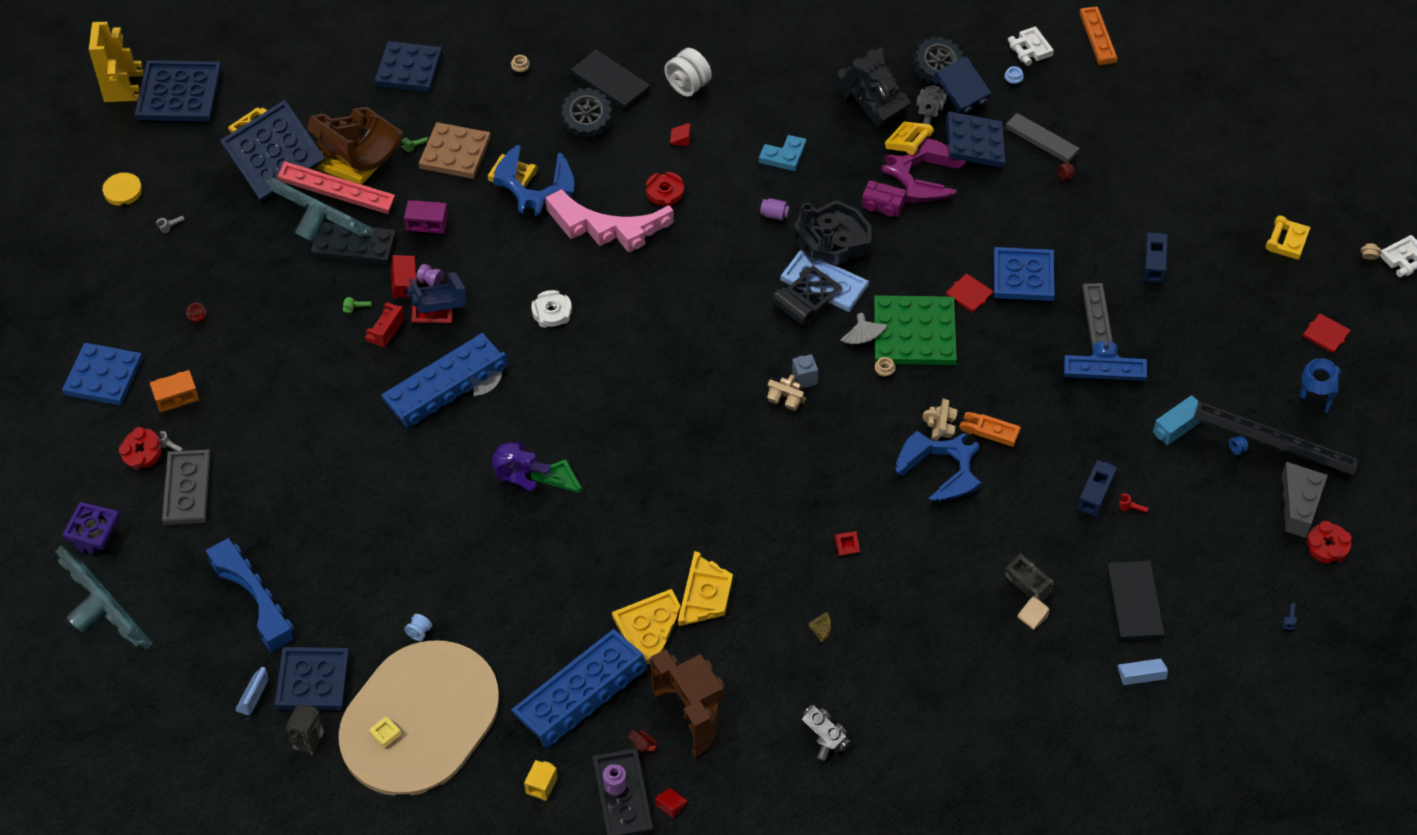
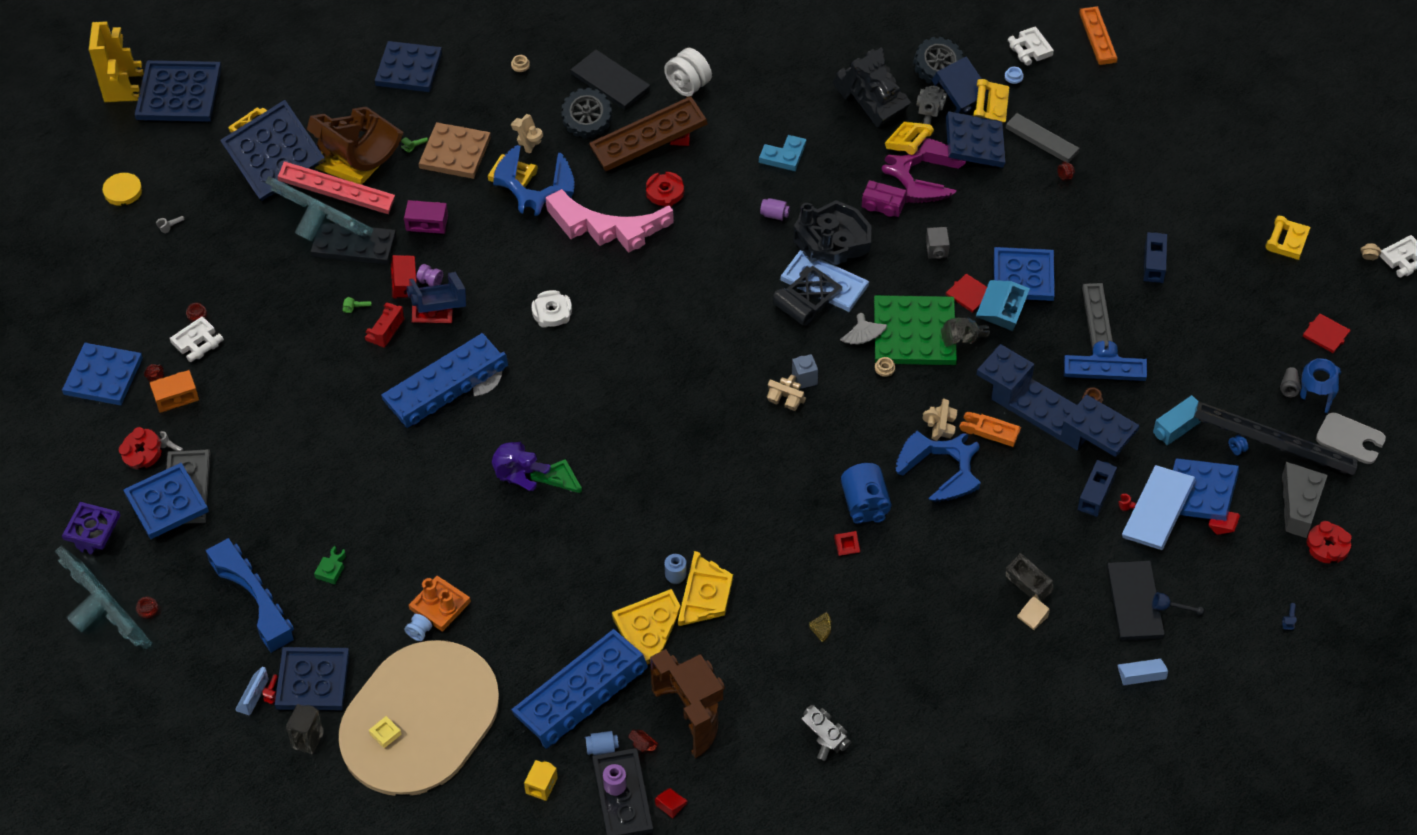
(146, 607): none -> clear red plate
(154, 372): none -> clear red plate
(166, 500): none -> blue plate
(192, 335): none -> white plate
(268, 693): none -> red hand
(330, 568): none -> green plate
(439, 602): none -> orange plate
(528, 133): none -> tan hips
(601, 743): none -> medium blue brick
(648, 133): none -> reddish brown plate
(675, 568): none -> medium blue brick
(866, 493): none -> blue cylinder
(937, 242): none -> flat silver brick
(962, 329): none -> clear smoke piece
(996, 102): none -> yellow plate
(1003, 303): none -> dark azure slope
(1050, 411): none -> dark blue bracket
(1094, 393): none -> reddish brown plate
(1158, 507): none -> light blue tile
(1162, 602): none -> dark blue hinge
(1212, 489): none -> blue plate
(1227, 526): none -> red slope
(1290, 383): none -> flat silver cone
(1348, 437): none -> light grey piece

